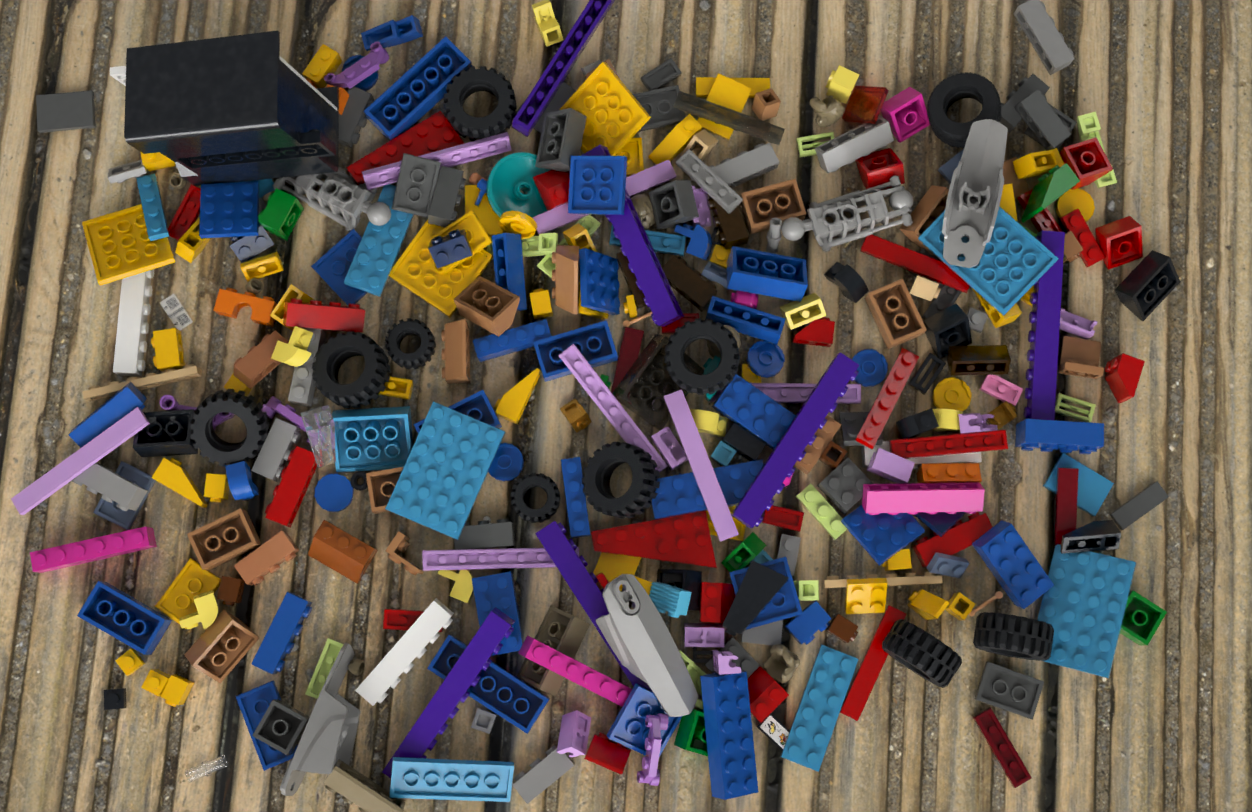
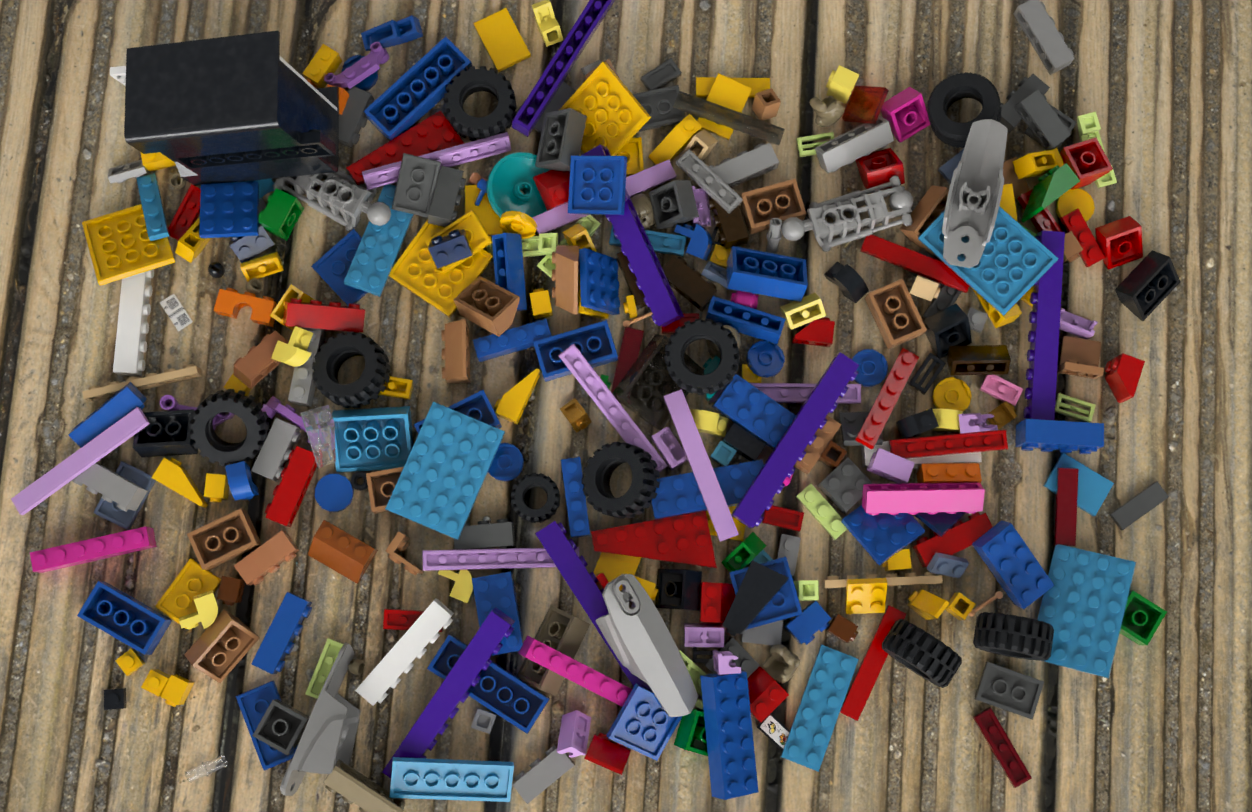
(65, 111): dark grey tile -> none
(168, 349): yellow brick -> none
(213, 273): none -> black hinge
(404, 329): black tyre -> none
(502, 40): none -> yellow tile
(650, 773): medium lavender plate -> none
(670, 599): medium azure brick -> none
(1092, 537): black slope -> none

